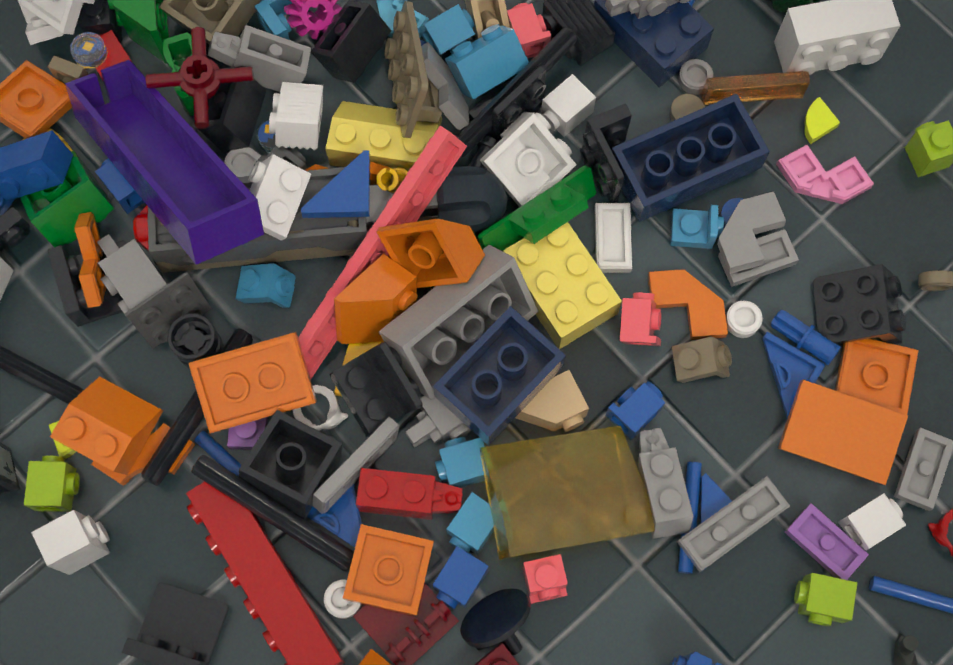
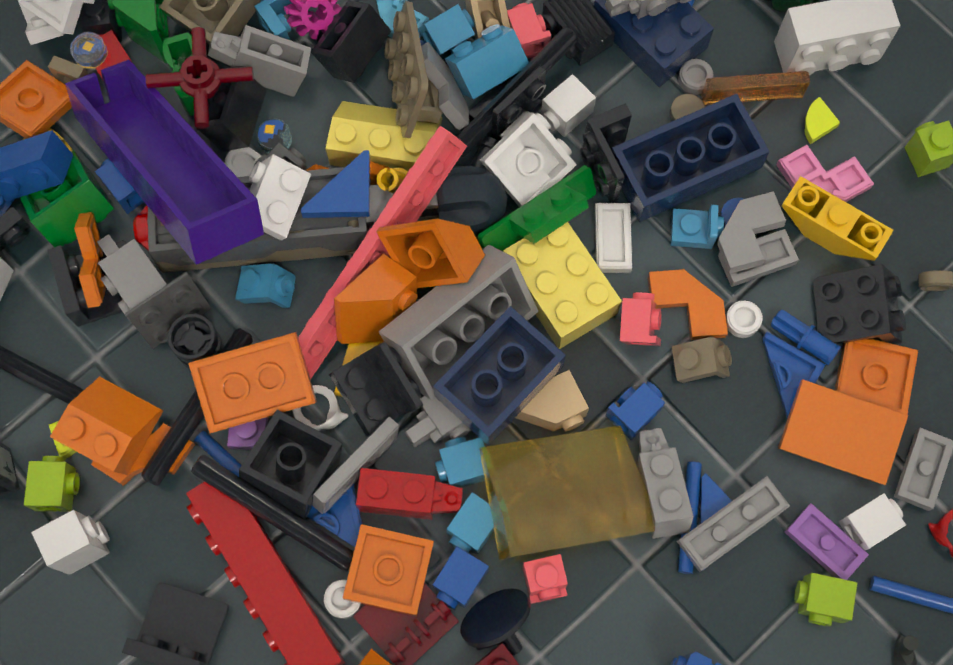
(297, 115): white brick -> none
(834, 222): none -> yellow slope

